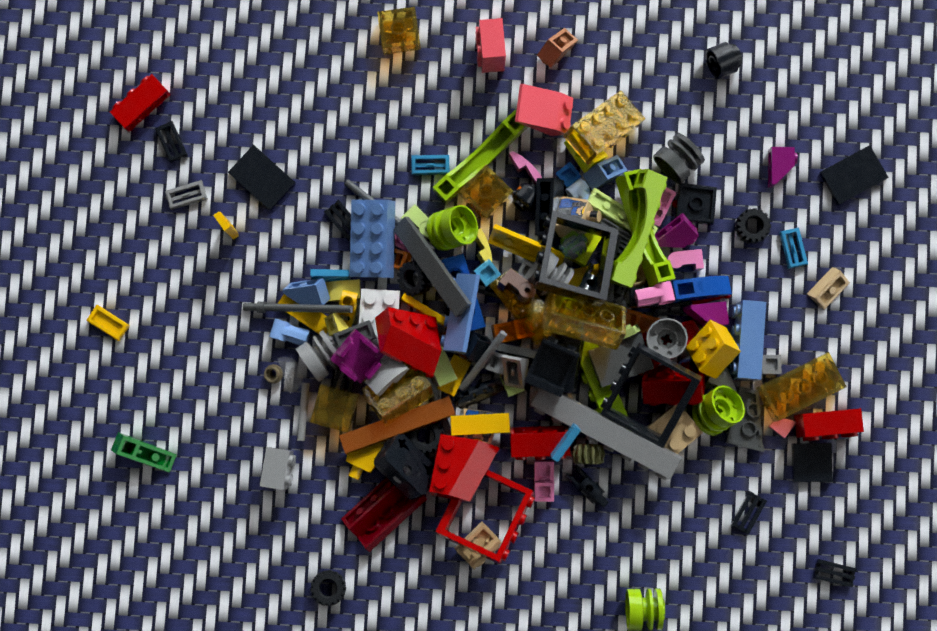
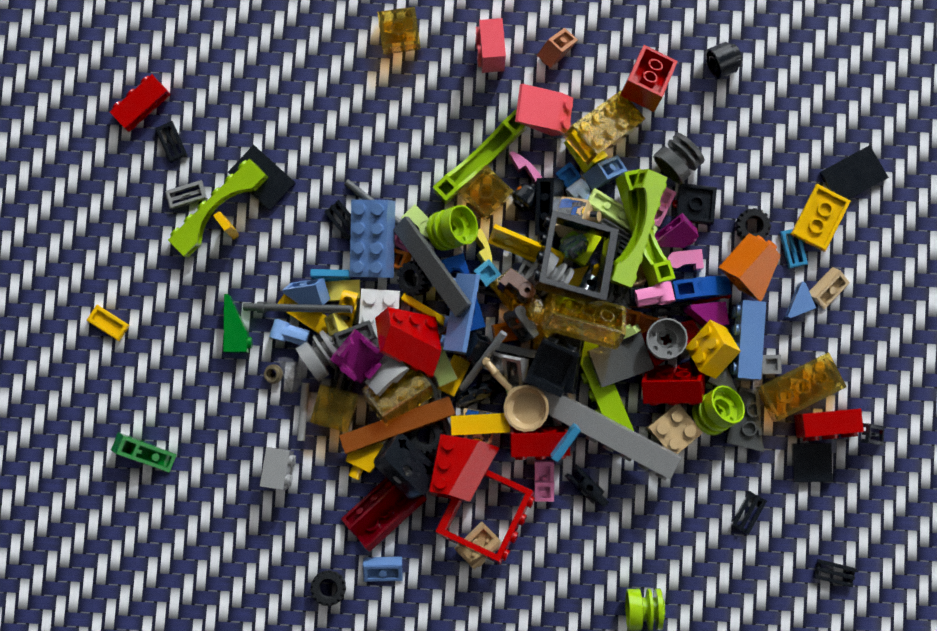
(190, 234): none -> lime arch
(235, 332): none -> green slope
(382, 569): none -> medium blue slope
(430, 165): dark azure tile -> none
(525, 328): none -> dark grey plate
(525, 405): none -> tan piece
(588, 454): olive gear -> none
(634, 426): black window -> none
(648, 78): none -> red brick
(752, 265): none -> orange slope
(780, 162): magenta slope -> none
(782, 427): tile -> none
(800, 302): none -> medium blue slope
(820, 217): none -> yellow tile
(869, 434): none -> black tile

